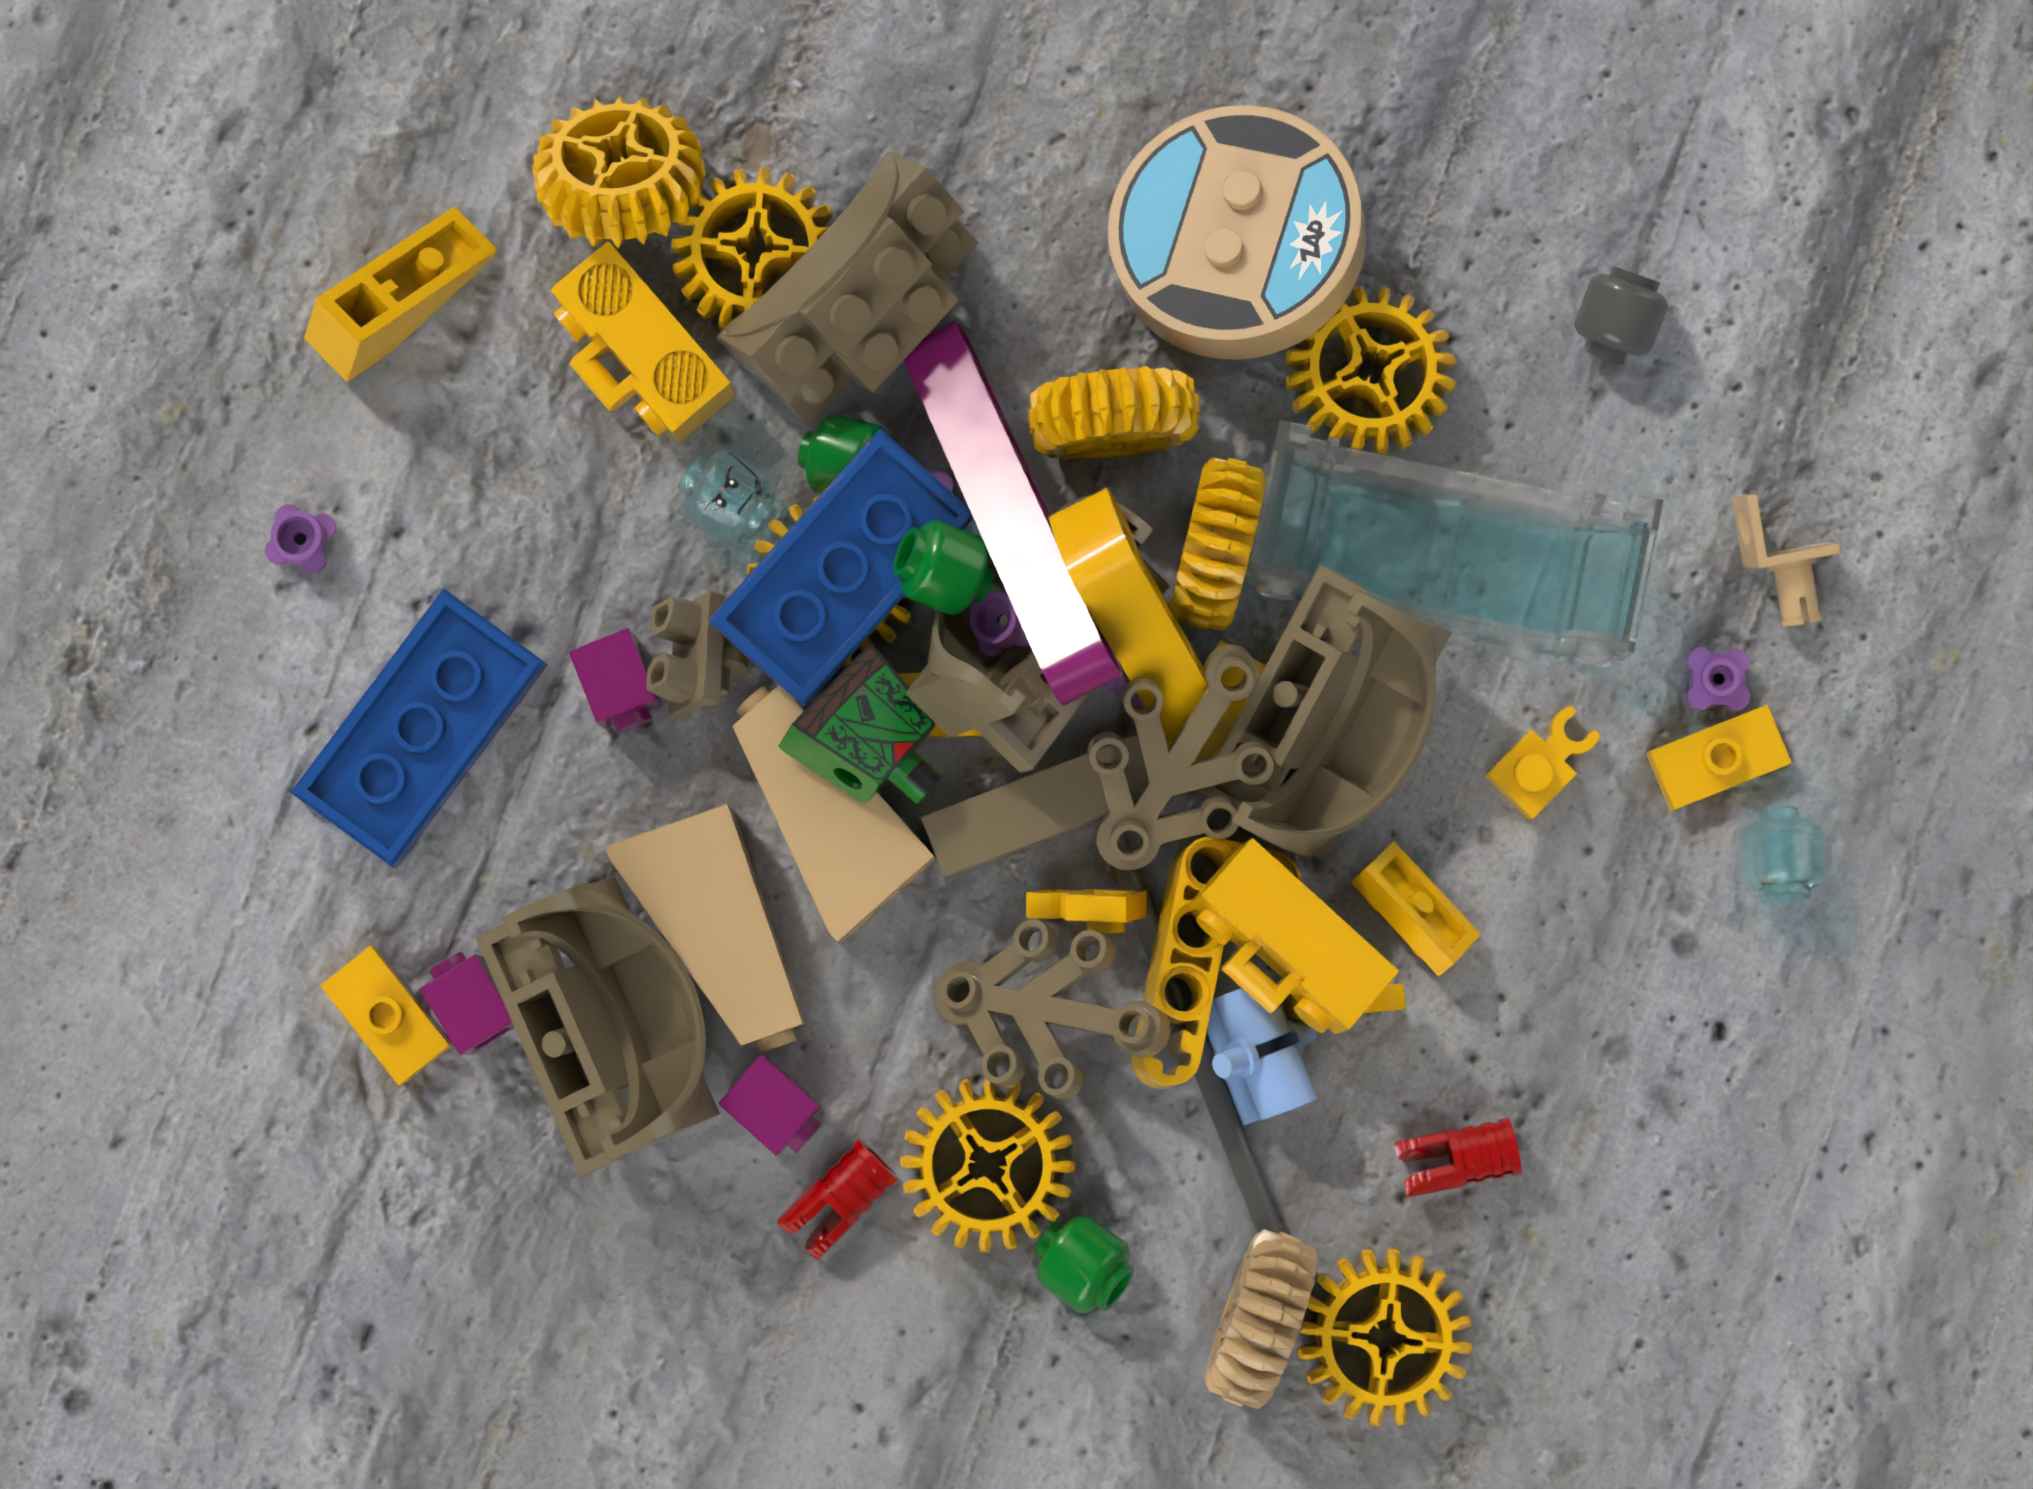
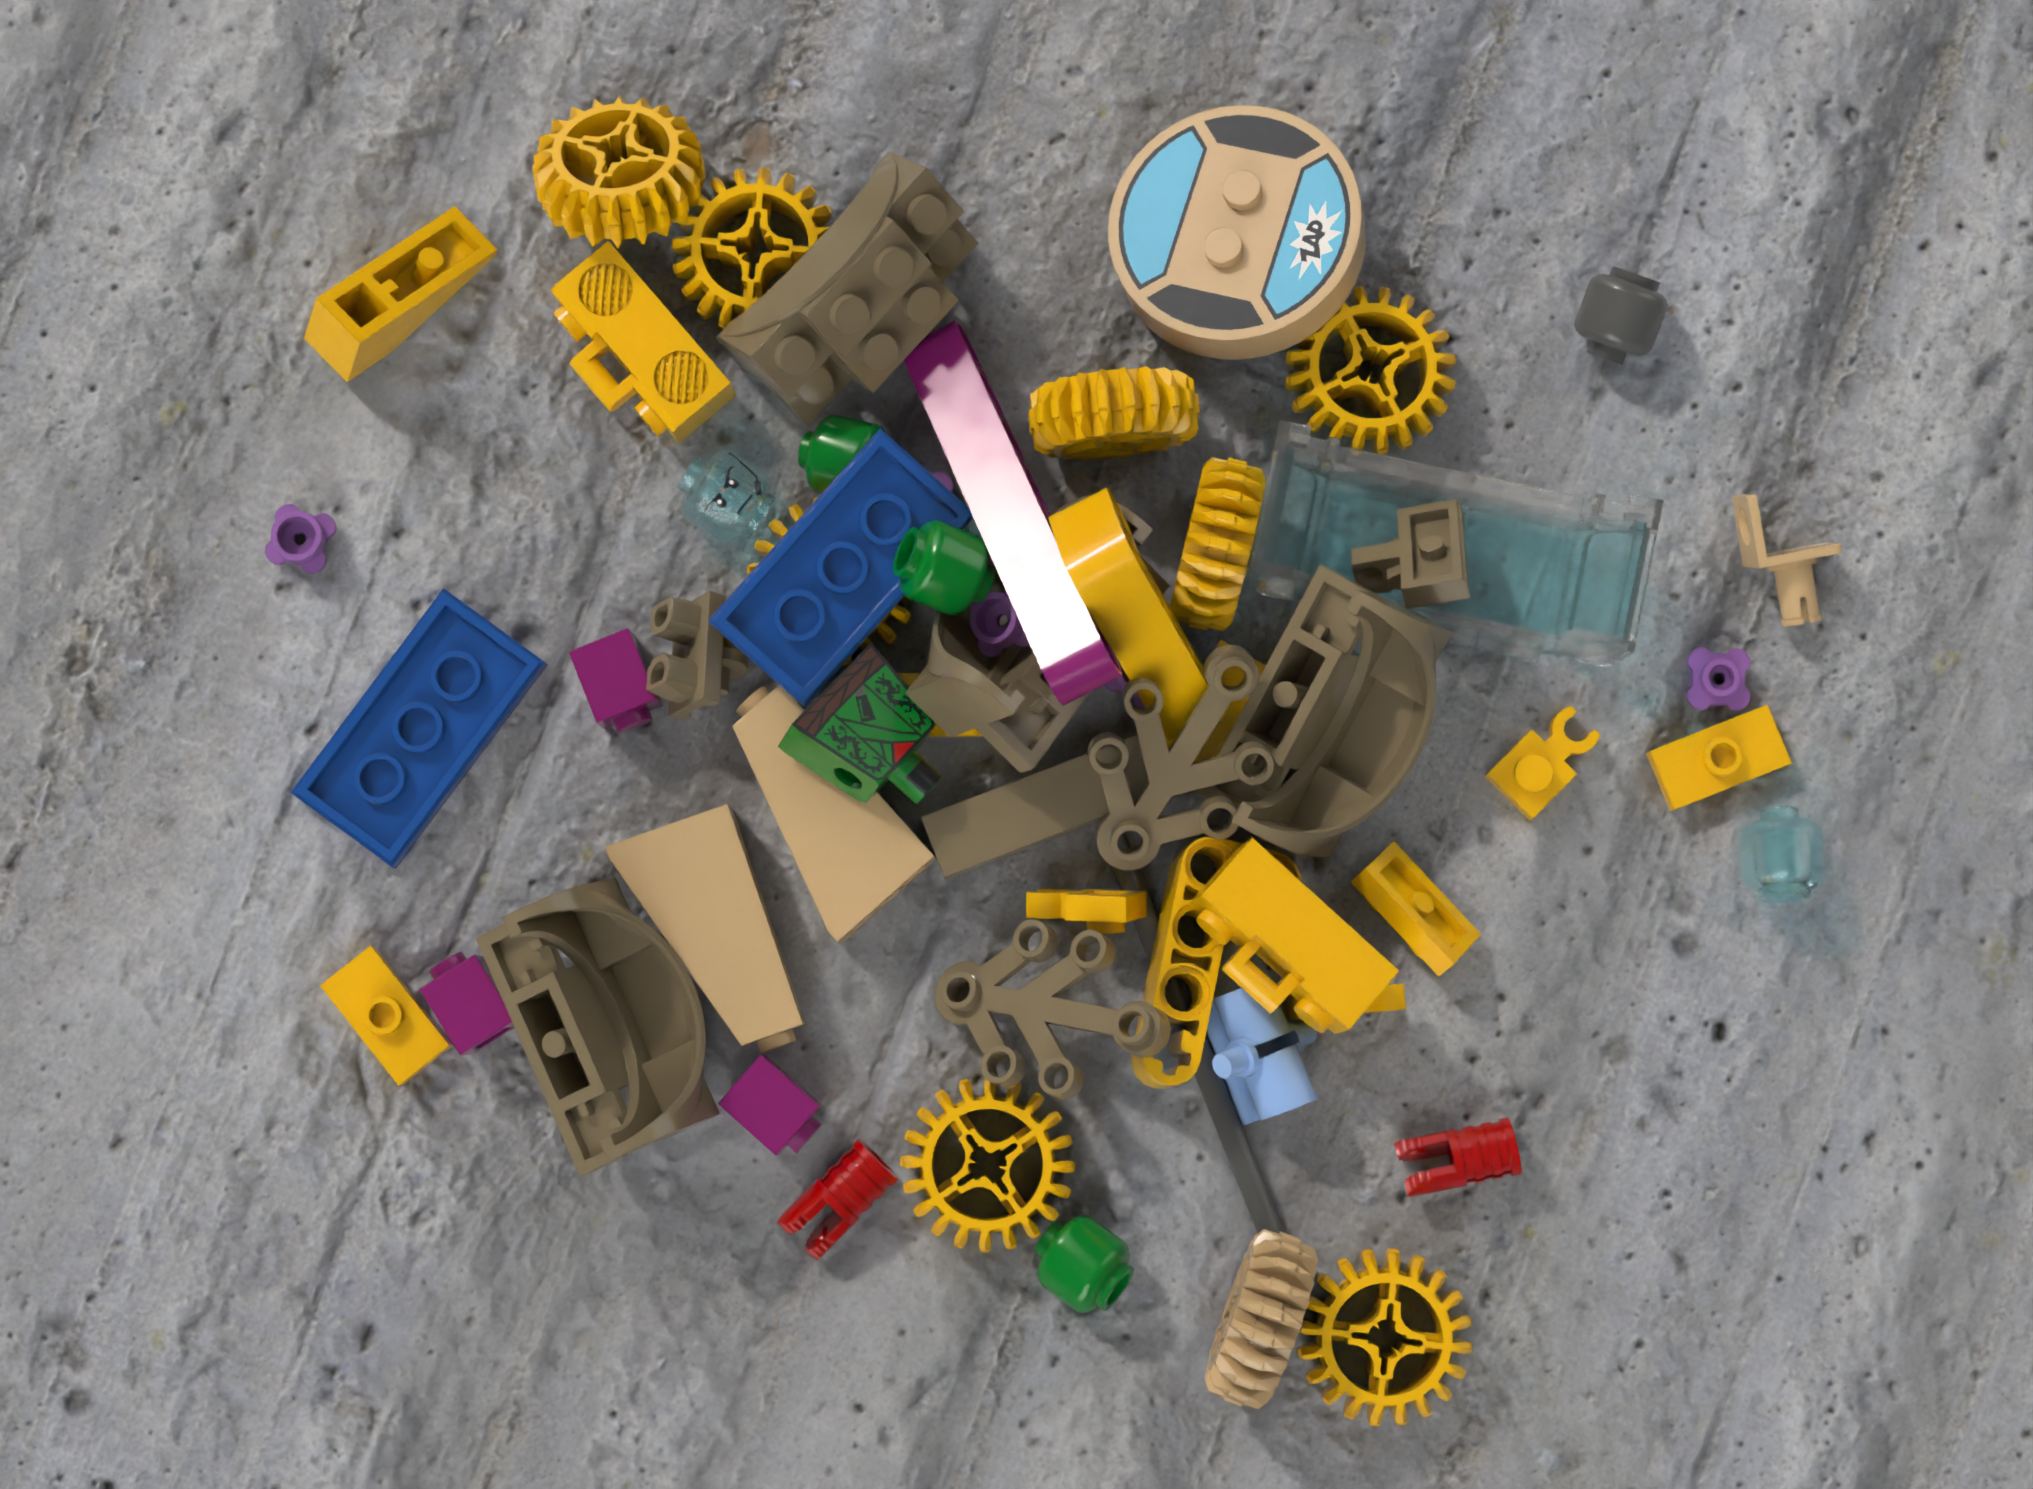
(1424, 560): none -> dark tan hinge

